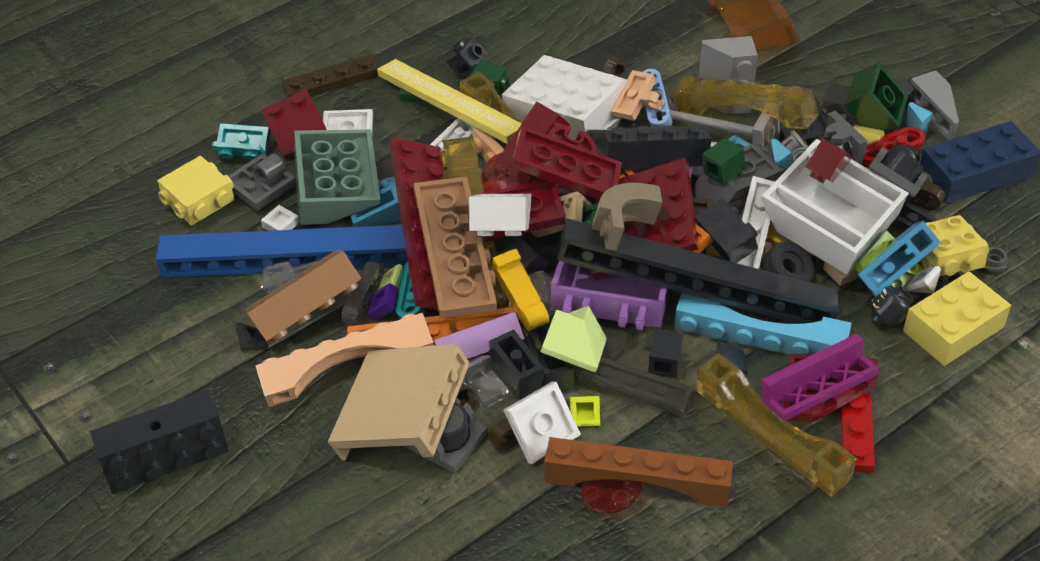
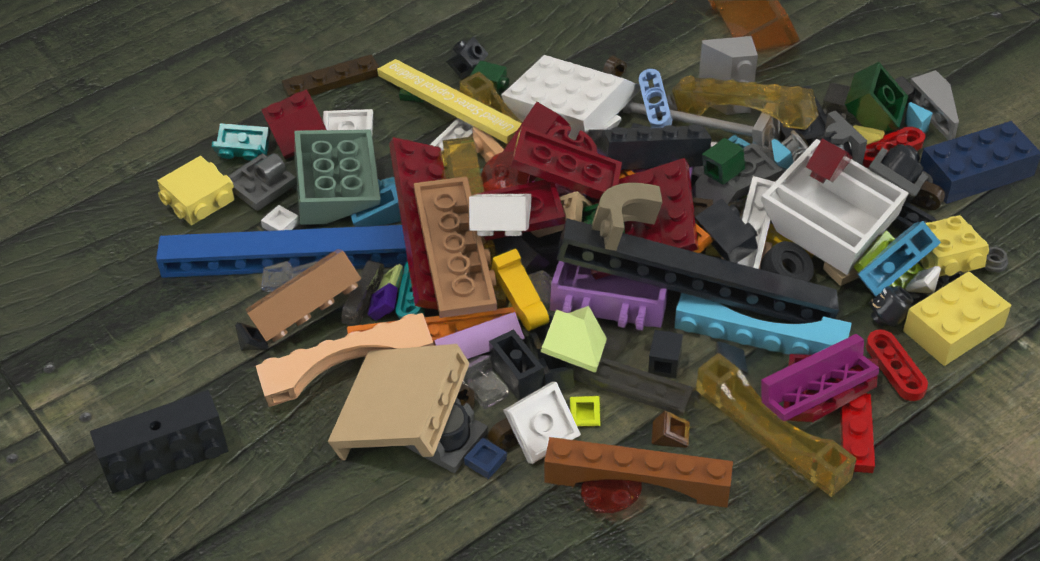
(485, 458): none -> dark blue plate
(635, 94): light nougat plate -> none
(670, 431): none -> reddish brown slope
(907, 378): none -> red plate

